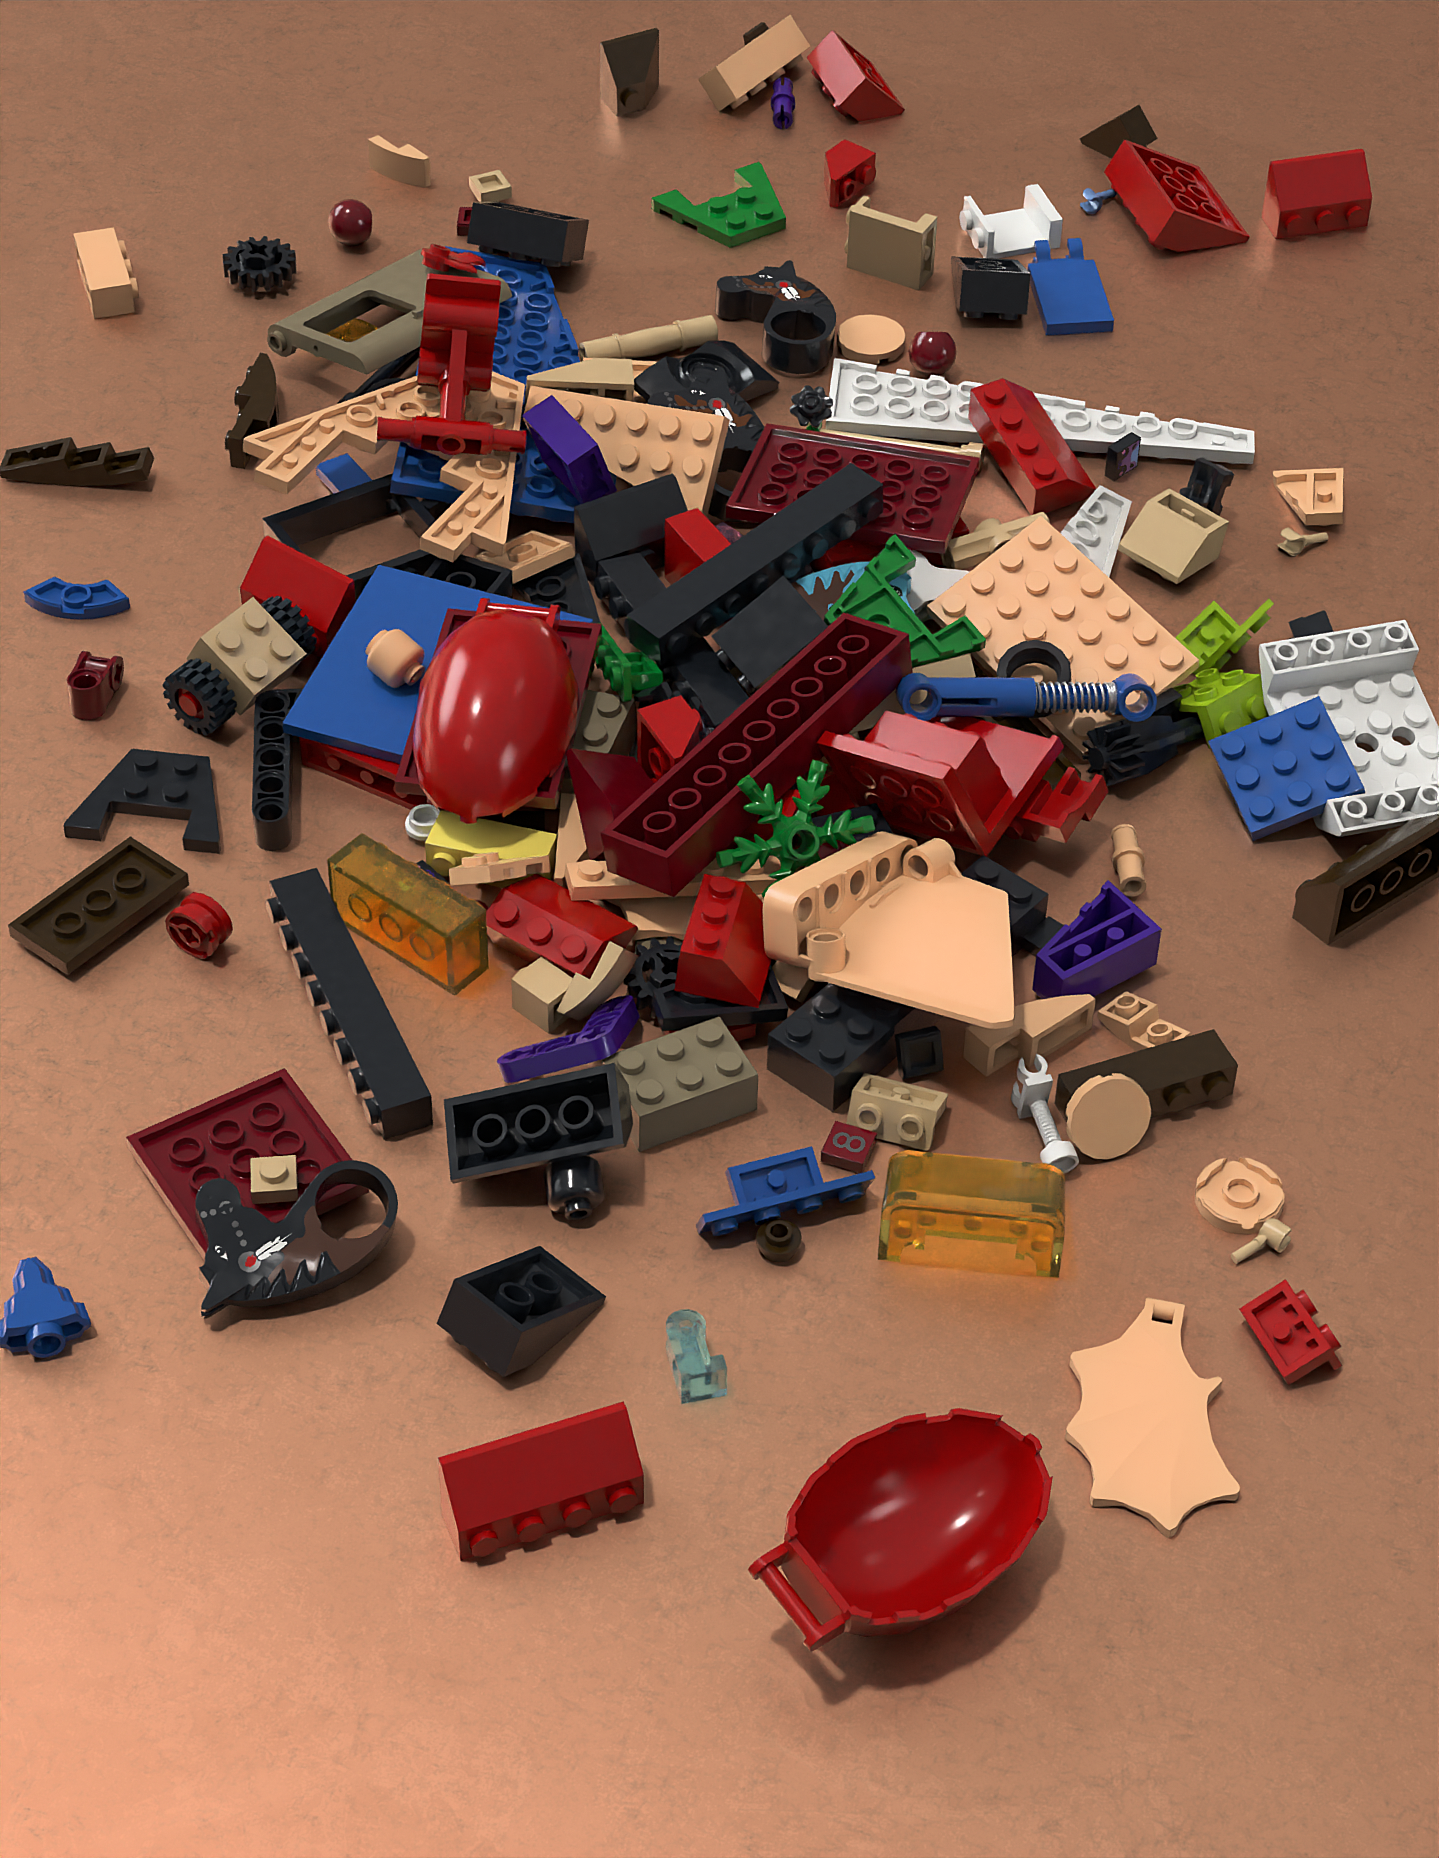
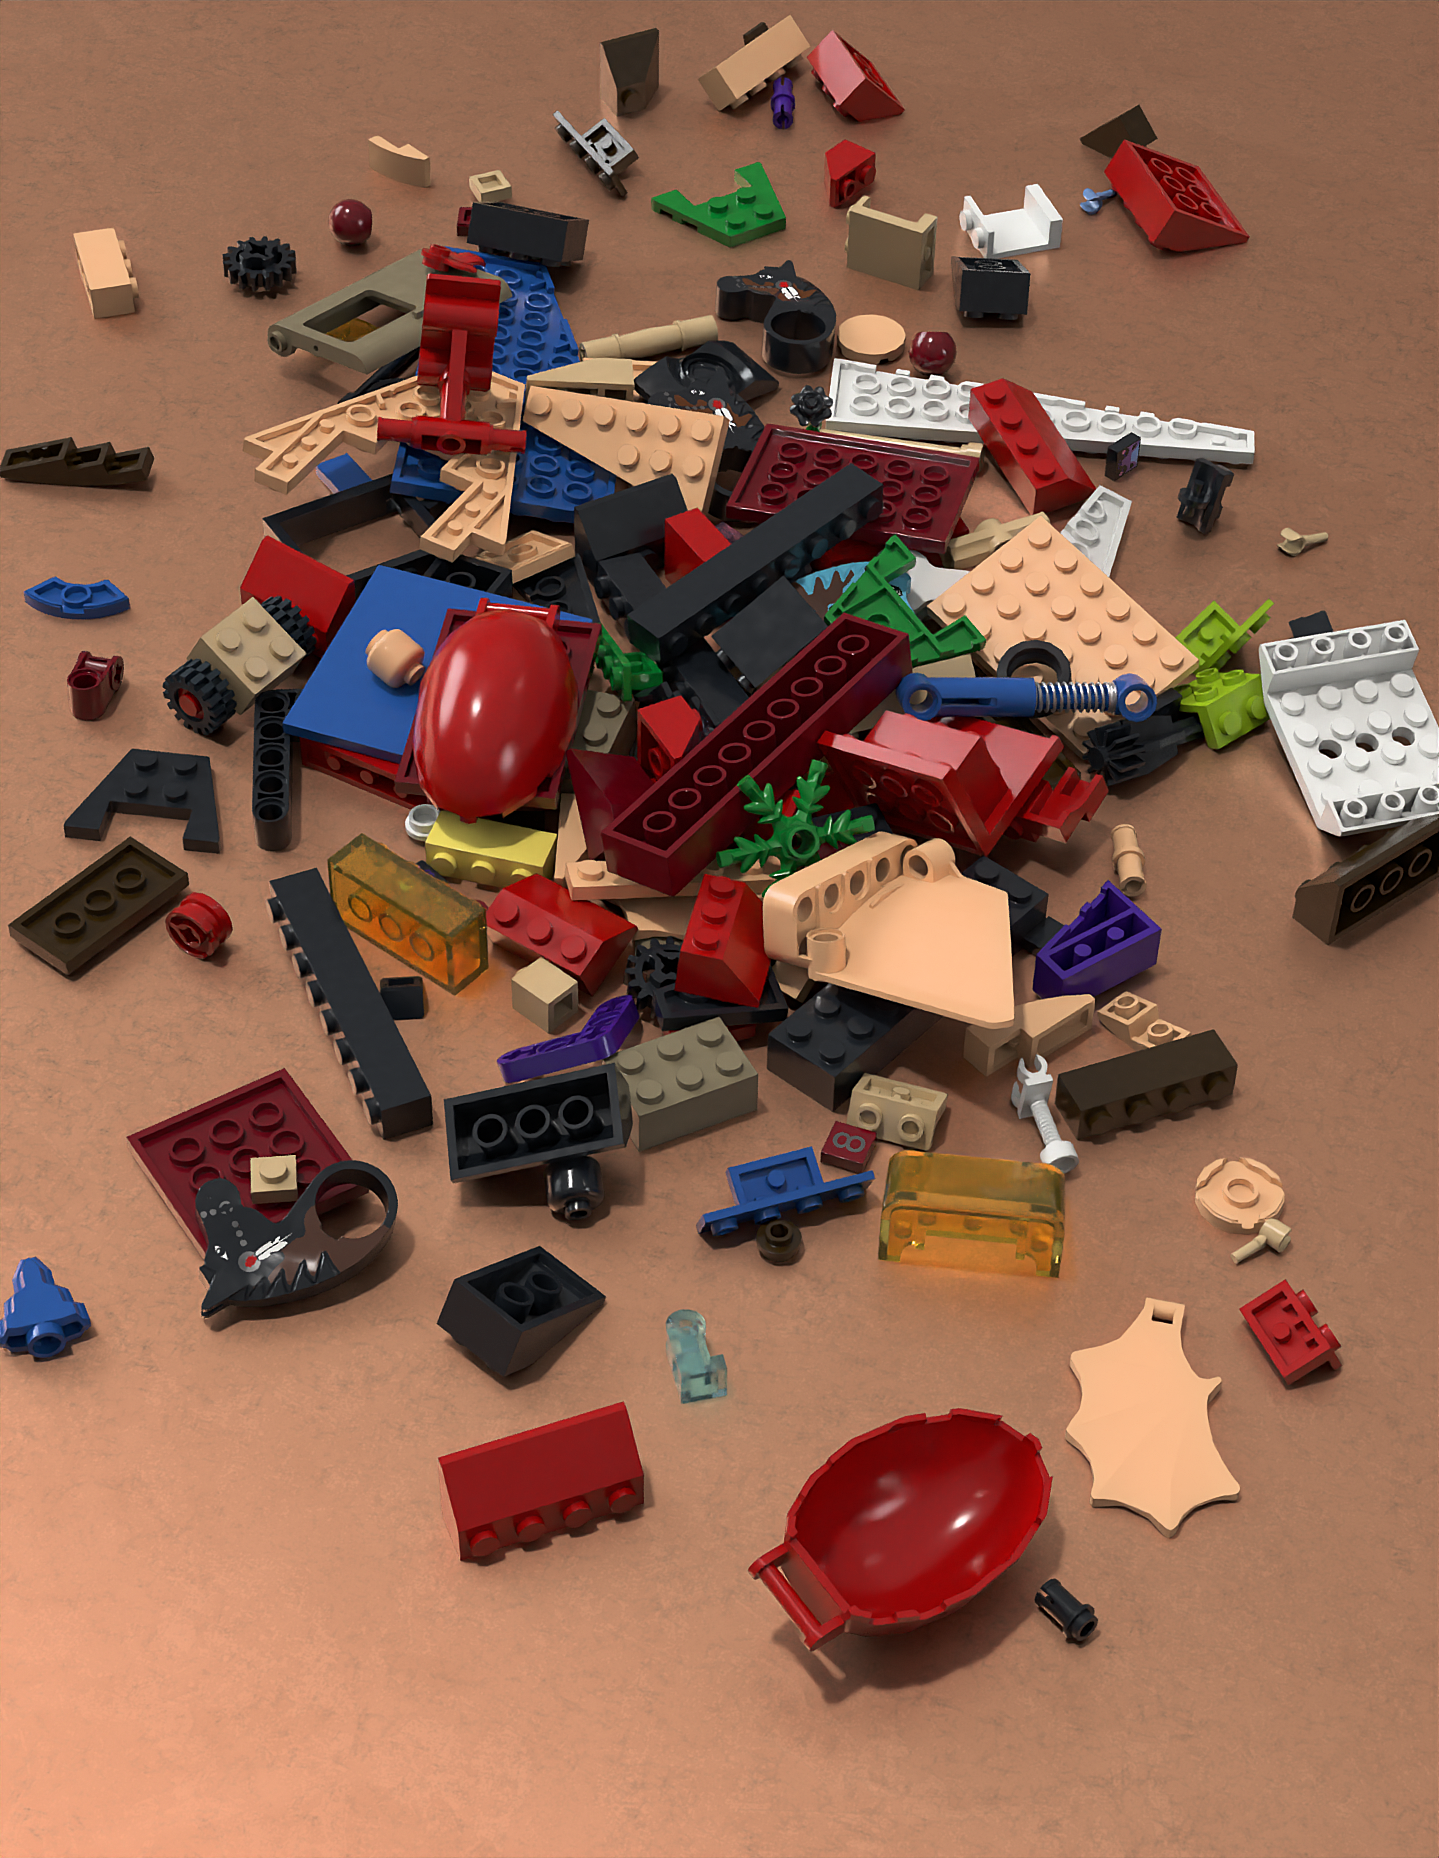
(257, 408): dark brown slope -> none
(403, 996): none -> black slope
(489, 868): light nougat wing -> none
(569, 451): dark purple window -> none
(587, 994): tan slope -> none
(603, 148): none -> dark brown bracket
(919, 1052): black tile -> none
(1069, 291): blue tile -> none
(1076, 1618): none -> black pin
(1107, 1116): light nougat tile -> none
(1174, 536): tan slope -> none
(1285, 767): blue plate -> none
(1313, 494): light nougat wing -> none
(1317, 194): red slope -> none

